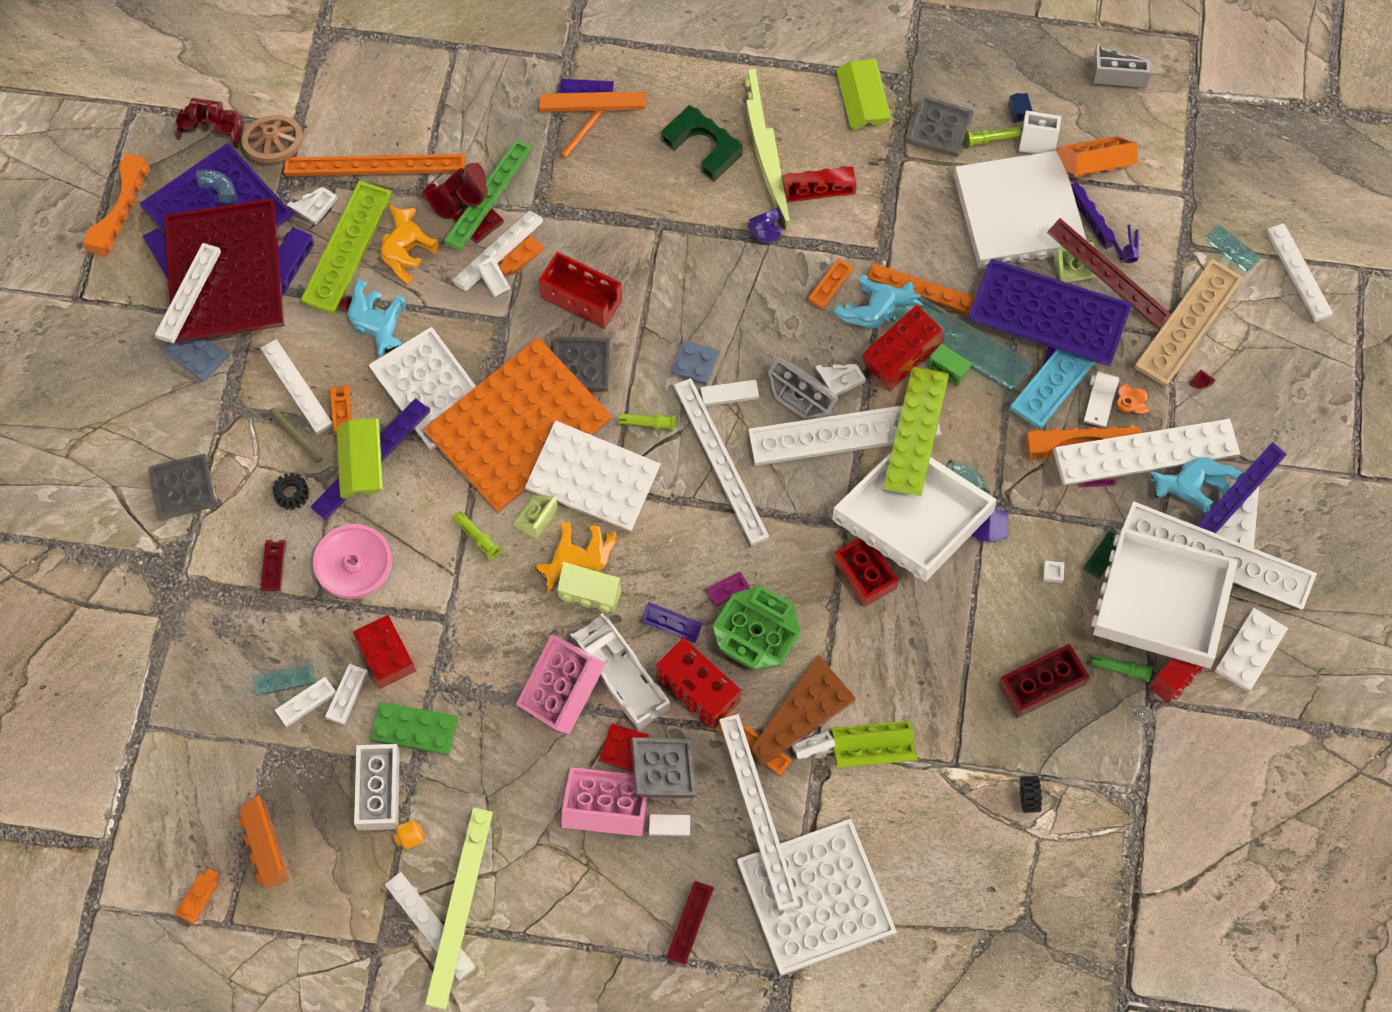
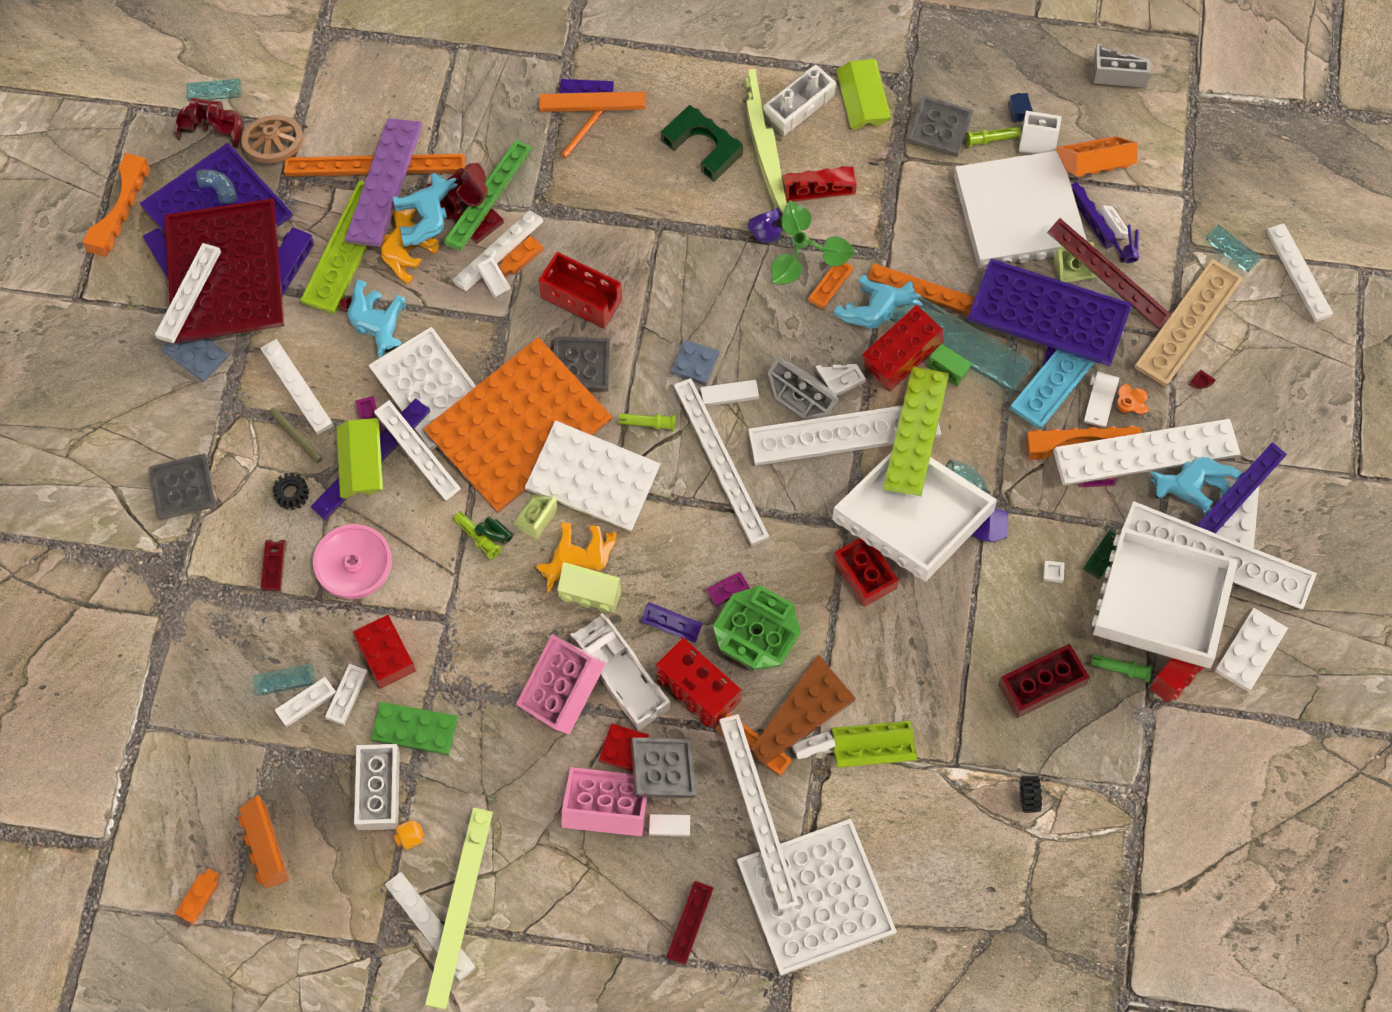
(214, 89): none -> clear light blue plate
(314, 205): white wing -> none
(340, 405): orange plate -> none
(366, 409): none -> magenta plate
(383, 182): none -> medium lavender plate
(417, 450): none -> white plate
(428, 206): none -> medium azure animal
(495, 530): none -> dark green plant
(798, 218): none -> bright green plant
(799, 100): none -> white piece
(1114, 222): none -> white plate

